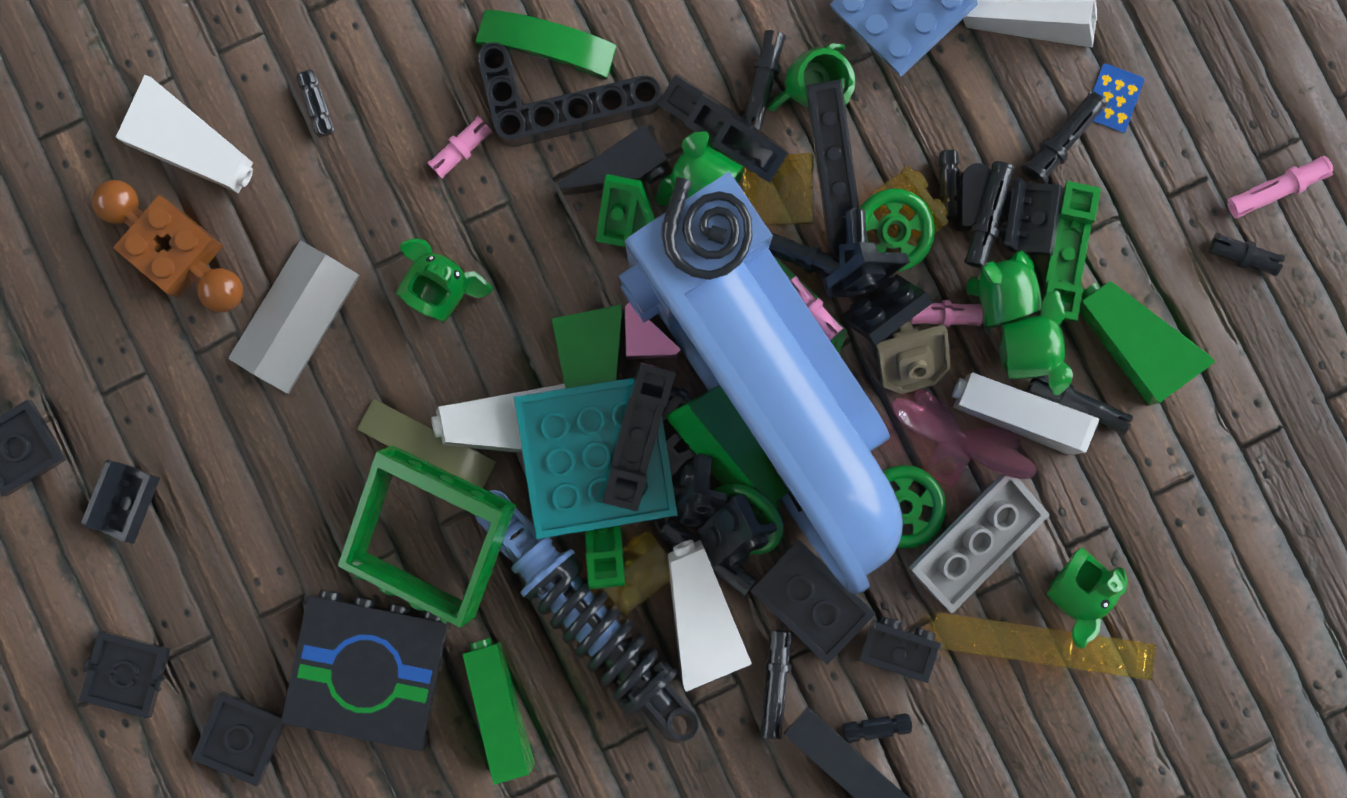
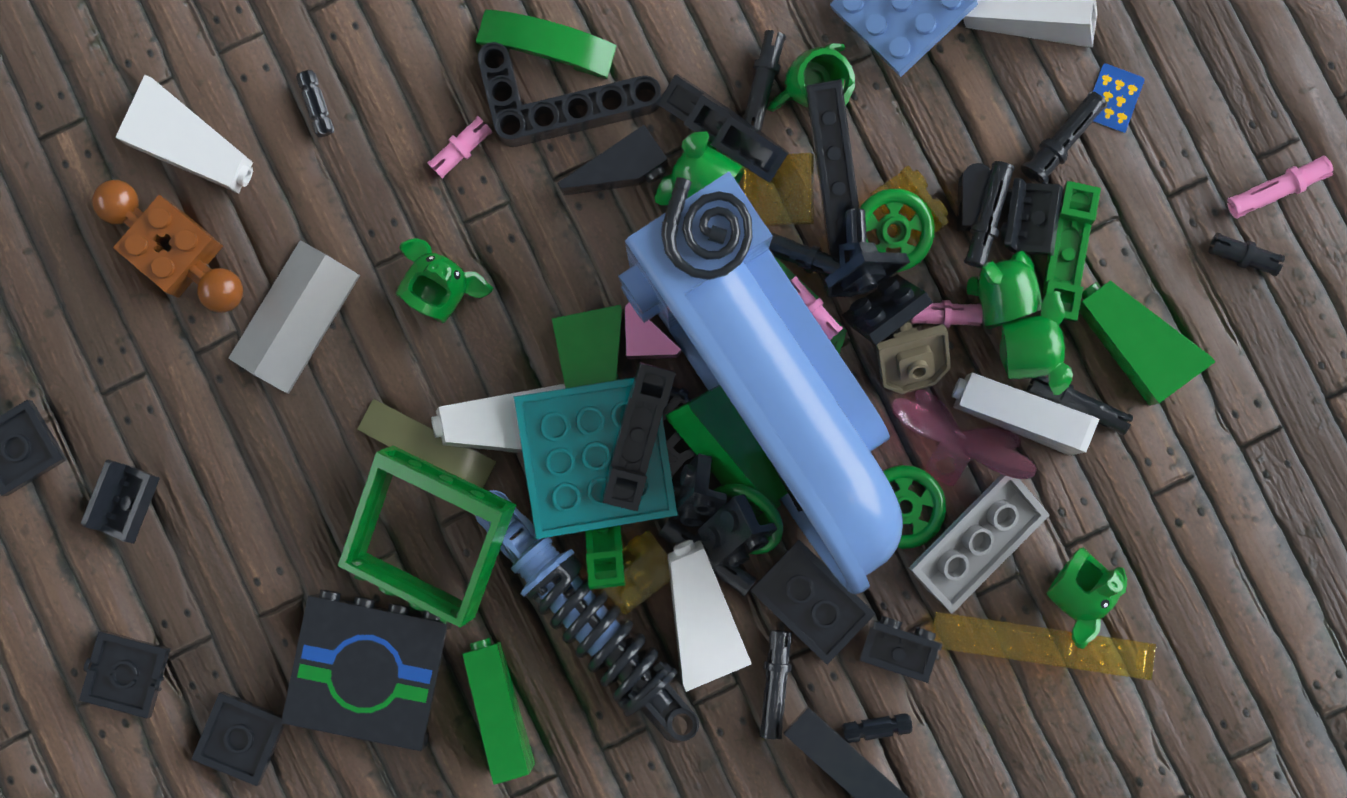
(622, 210): green wing -> none
(950, 182): black axle -> none

